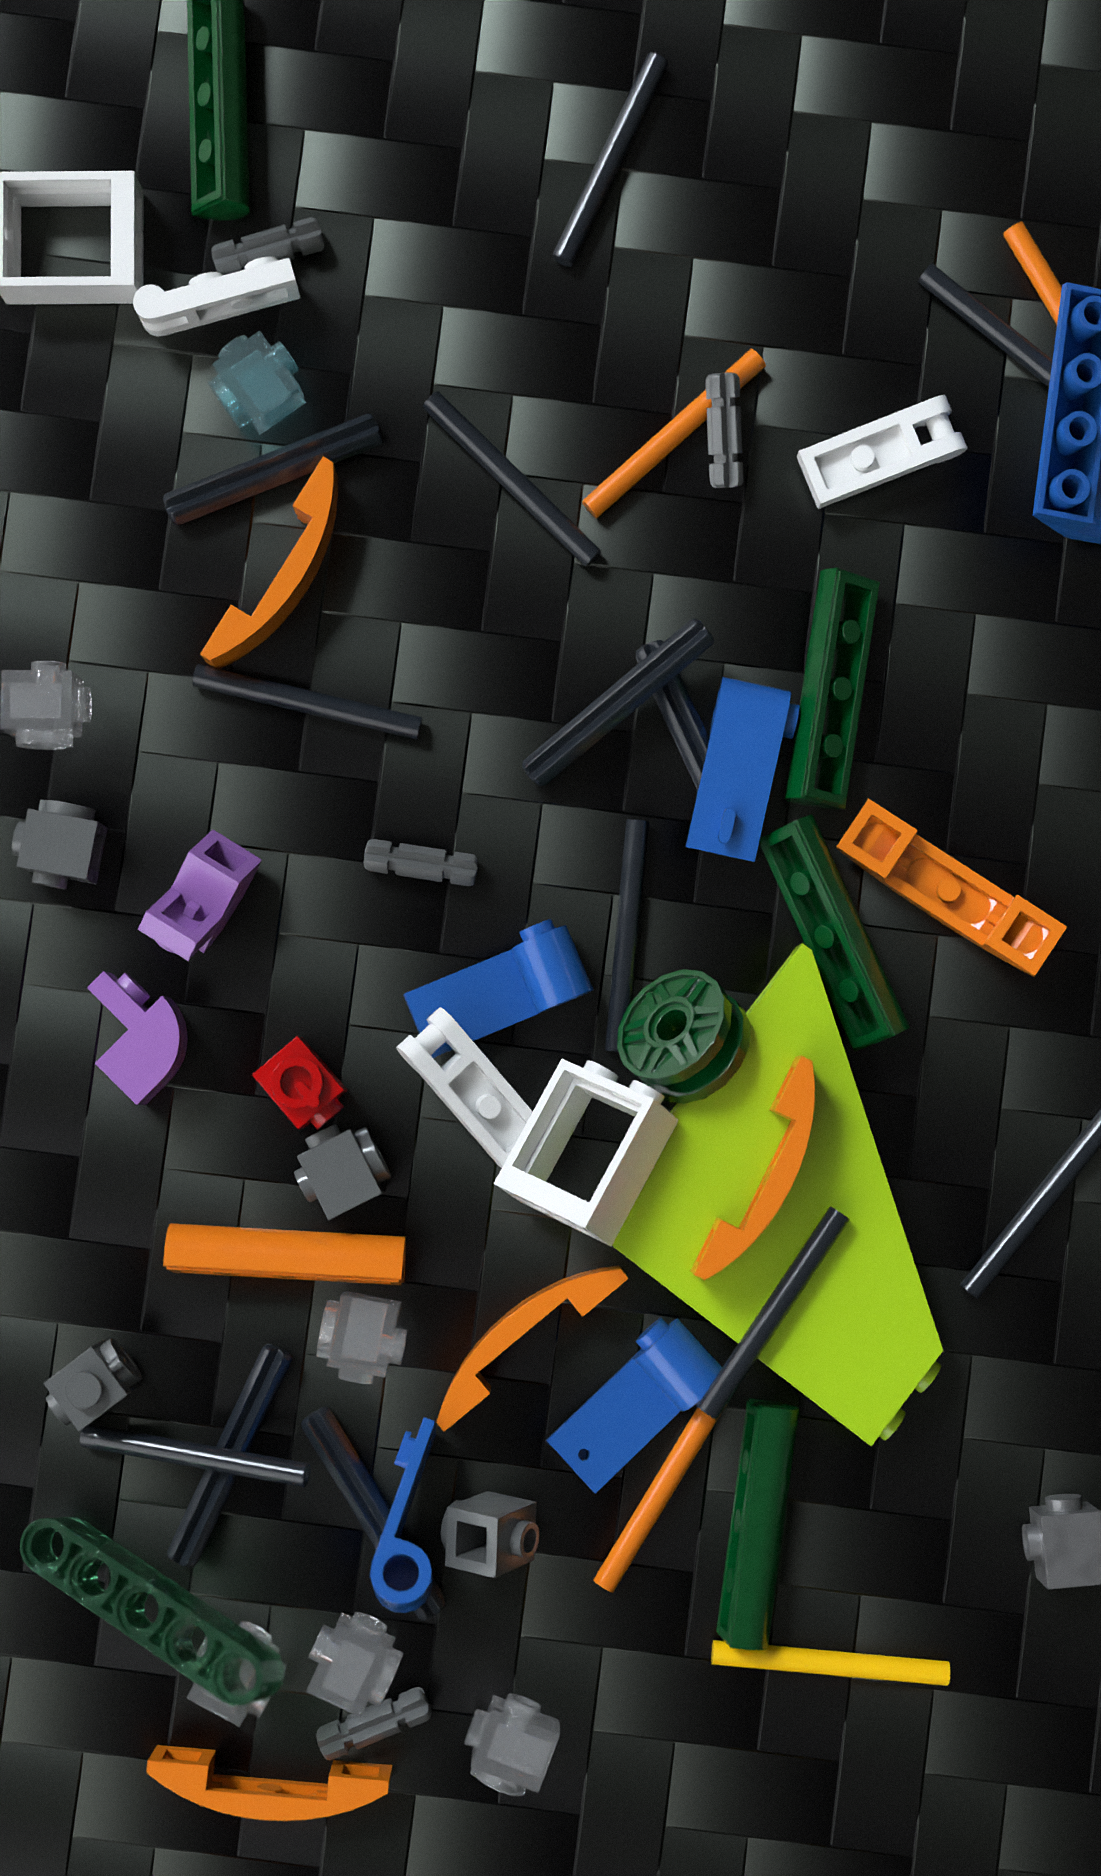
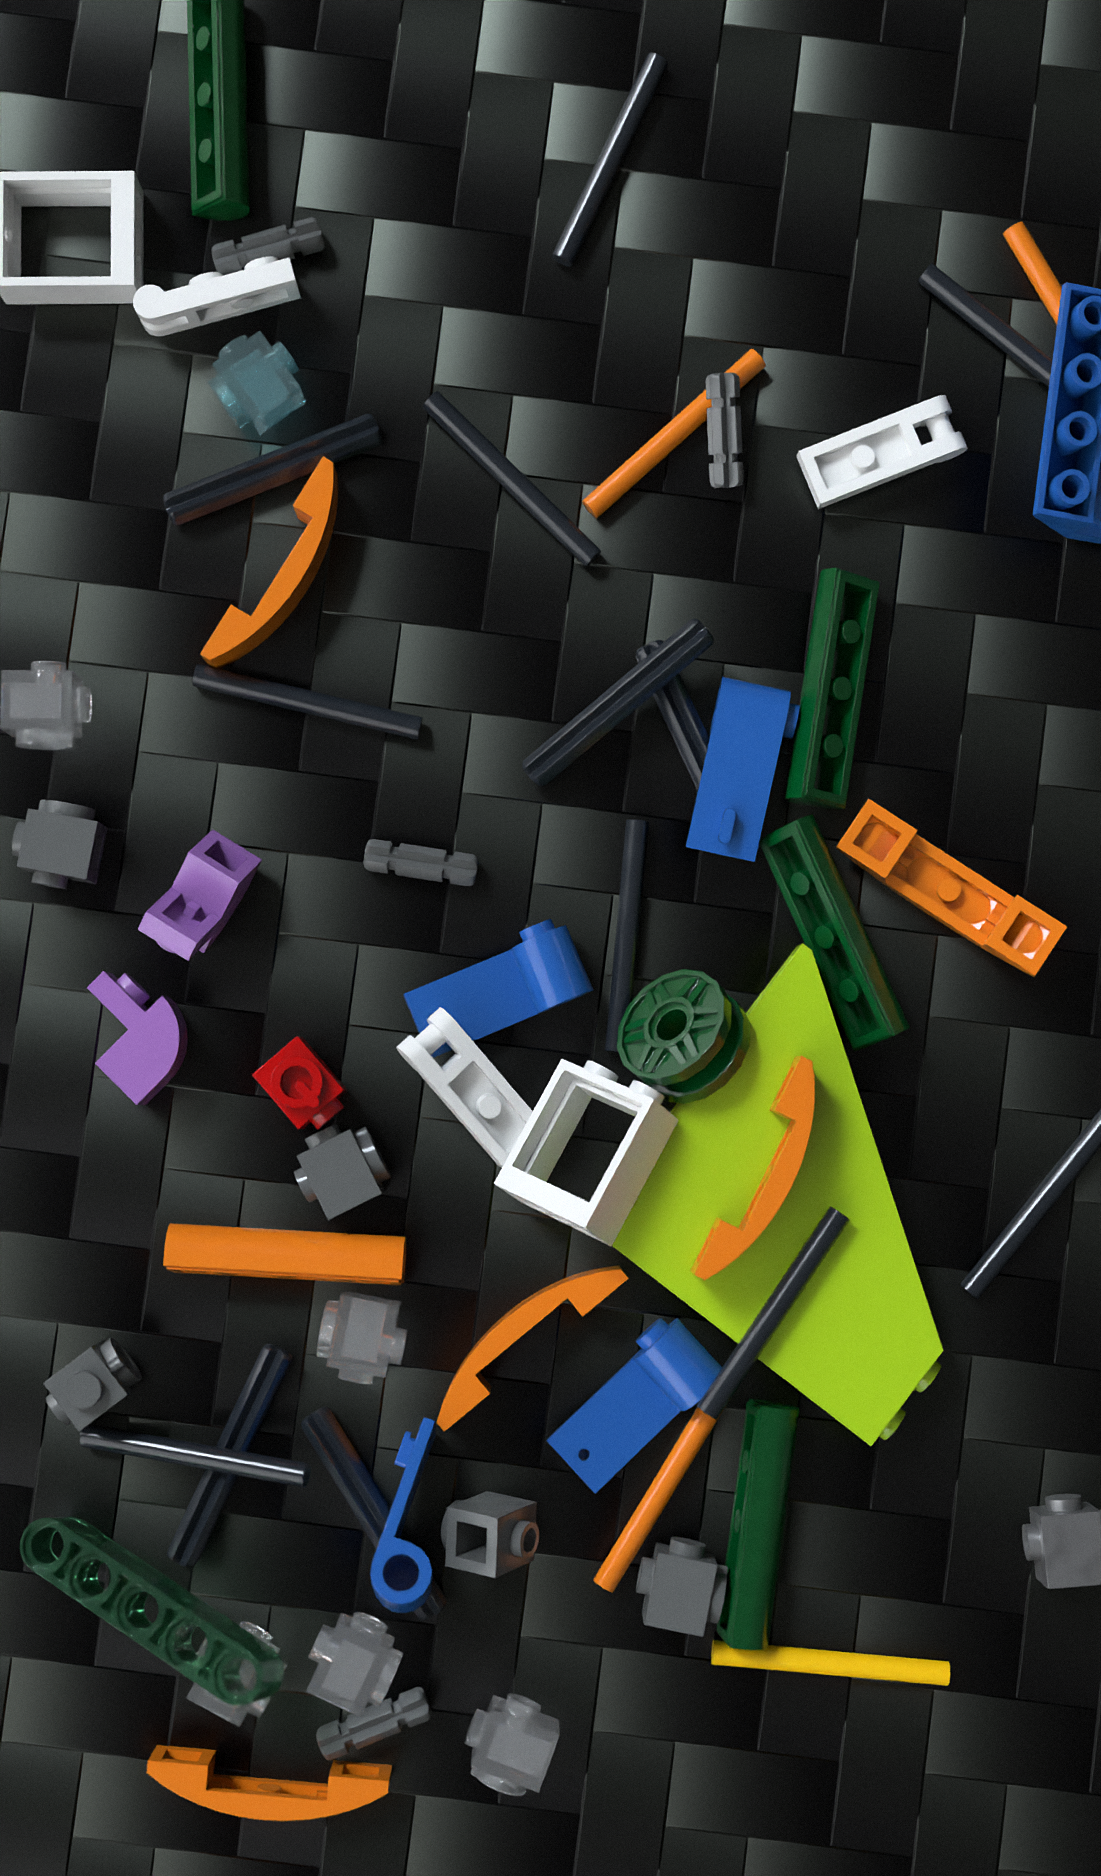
(681, 1587): none -> dark grey brick

